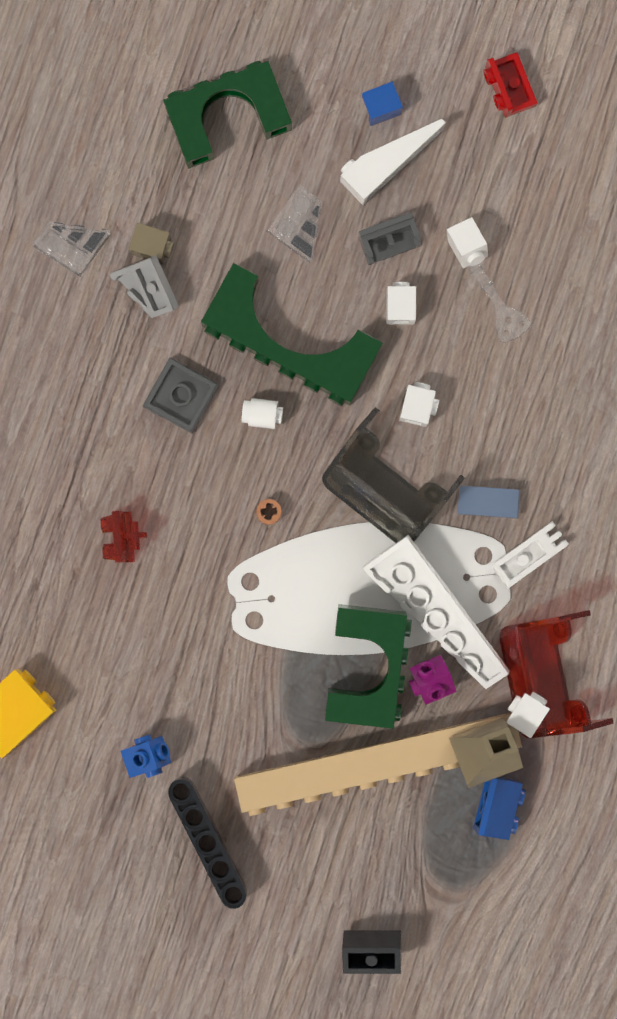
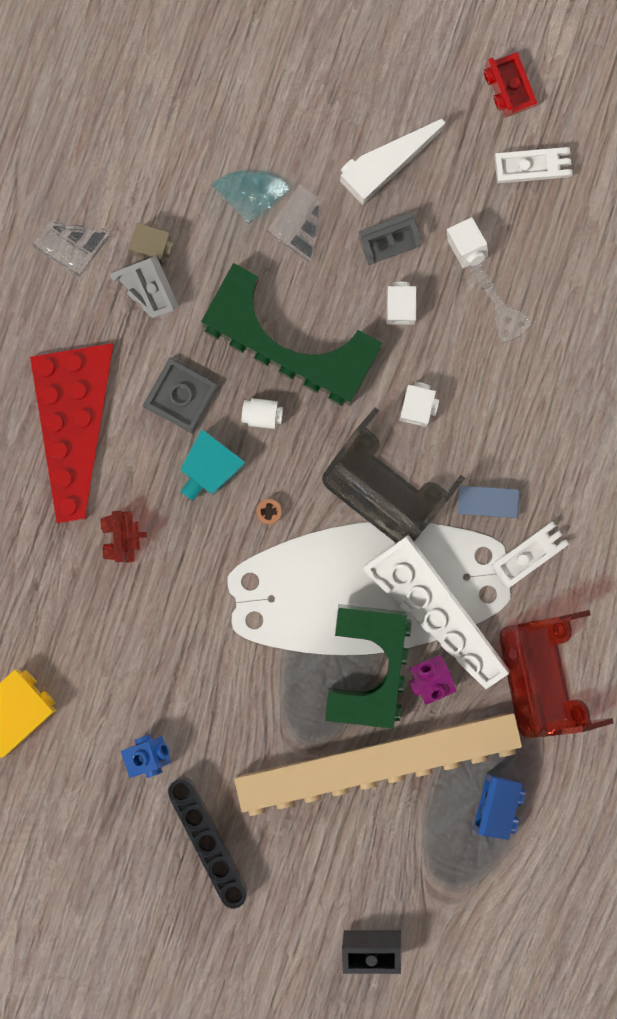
(71, 408): none -> red wing
(208, 466): none -> teal torso
(250, 192): none -> clear light blue brick
(253, 85): dark green arch -> none
(382, 103): blue panel -> none
(486, 752): dark tan slope -> none
(527, 713): white brick -> none
(532, 165): none -> white hinge

